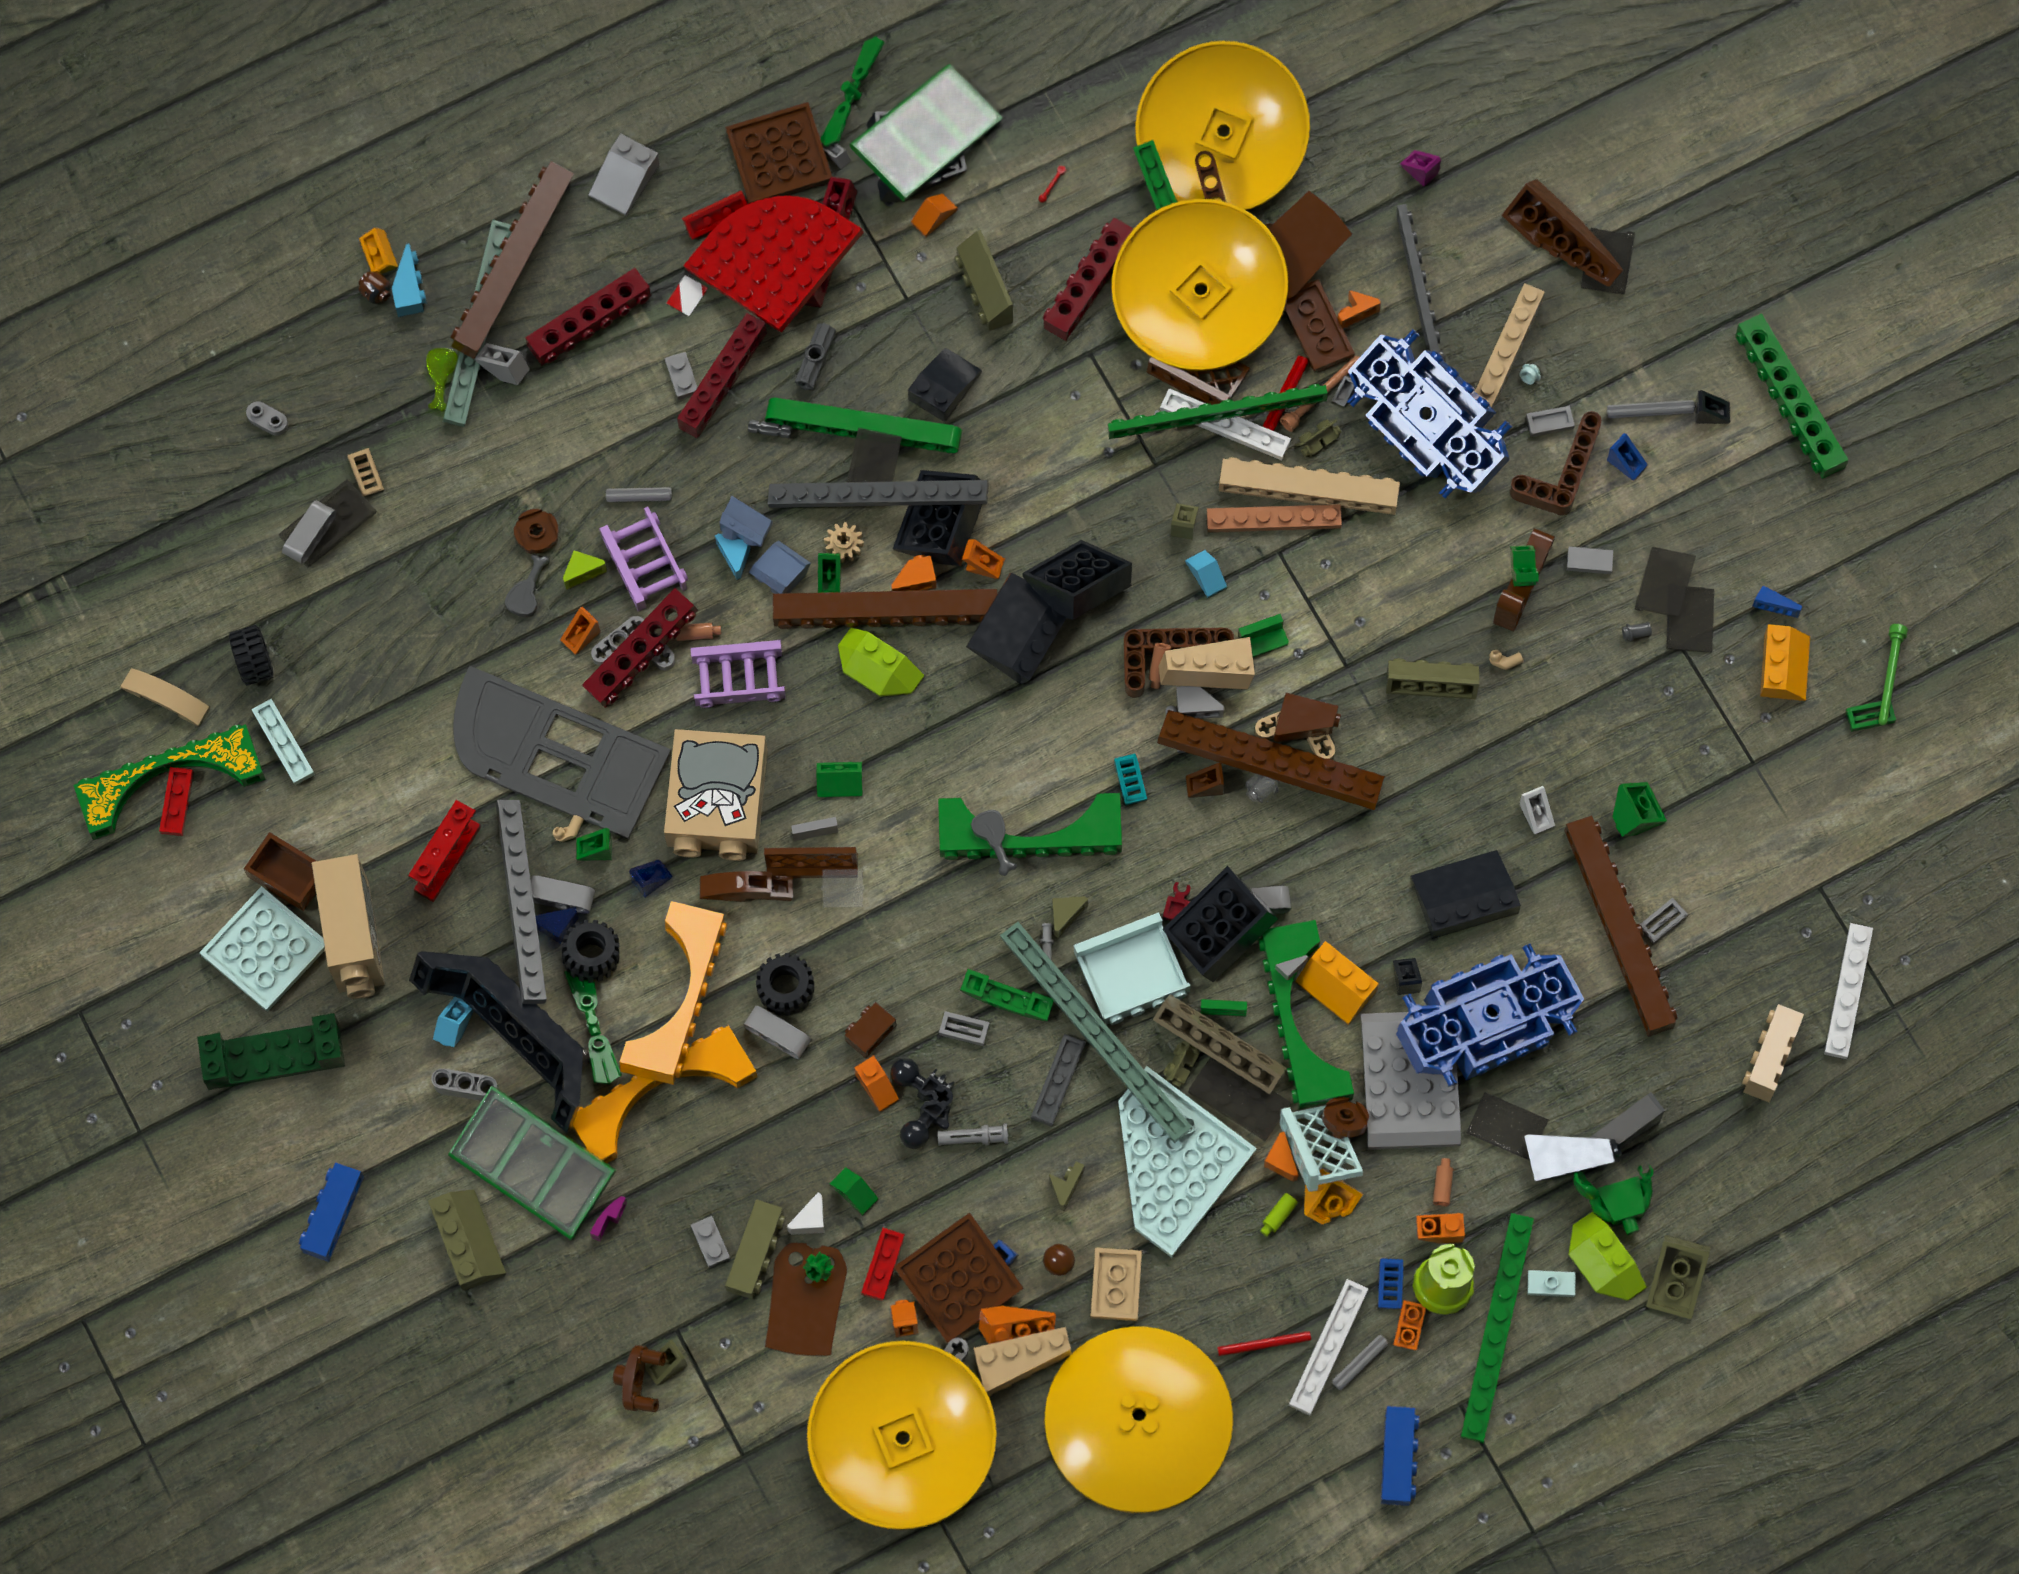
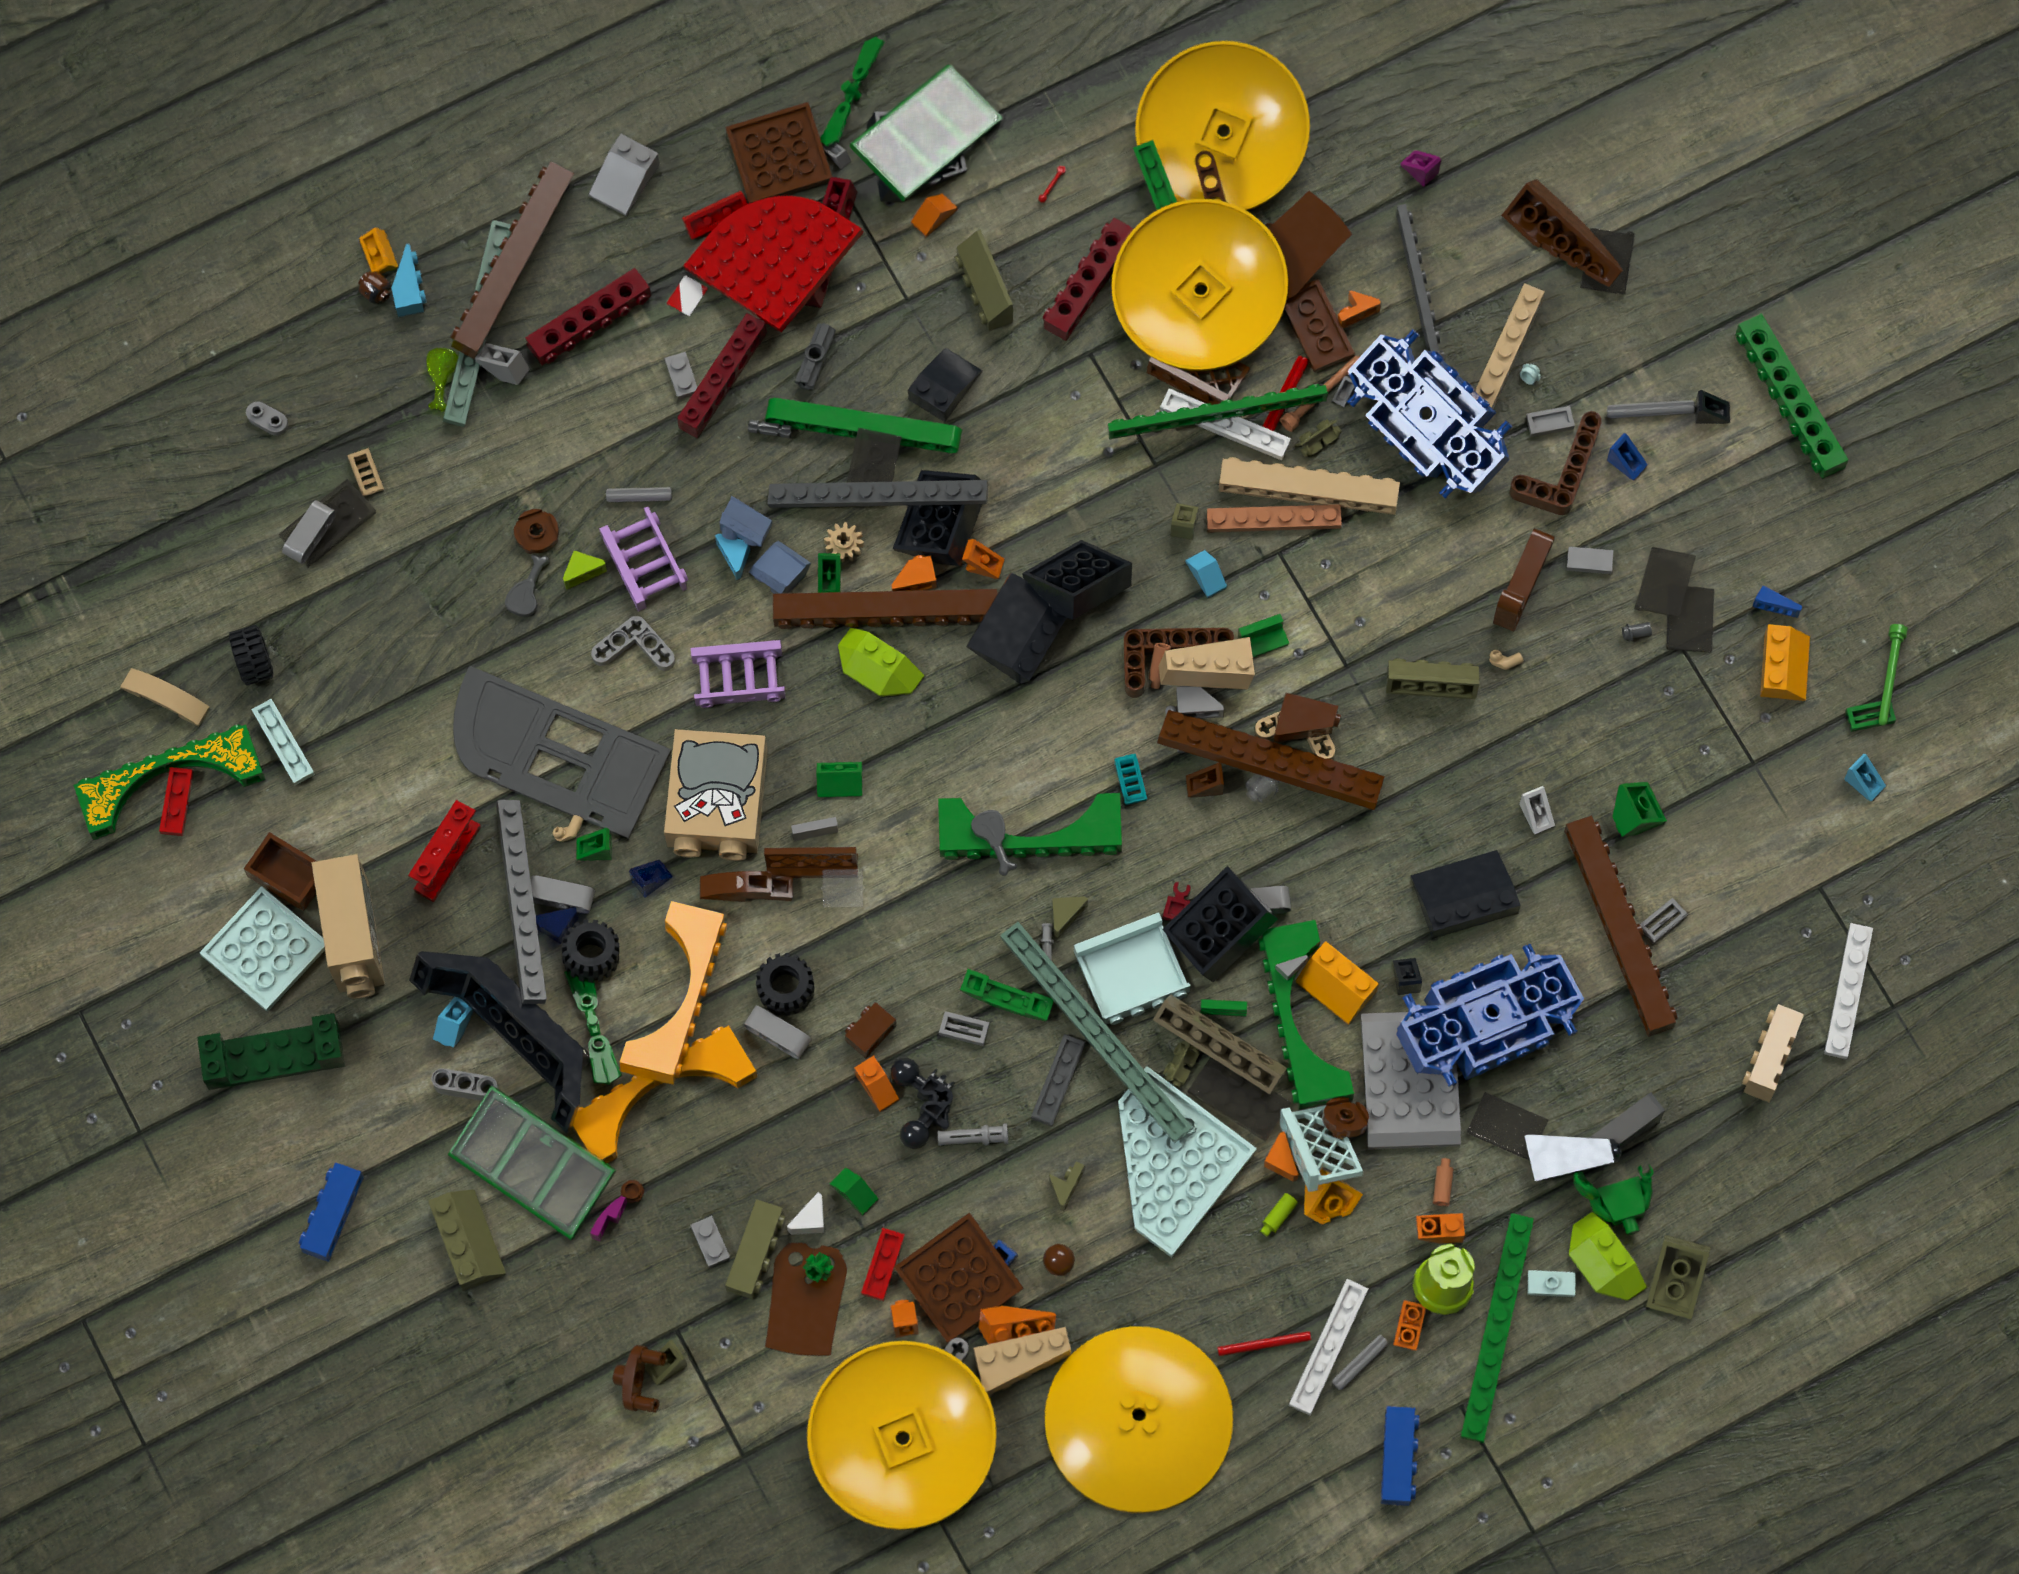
(580, 631): orange slope -> none
(632, 1191): none -> reddish brown plate
(640, 636): dark red brick -> none
(698, 631): nougat cylinder -> none
(1116, 1284): tan plate -> none
(1390, 1263): blue slope -> none
(1523, 565): green brick -> none
(1865, 778): none -> medium azure slope

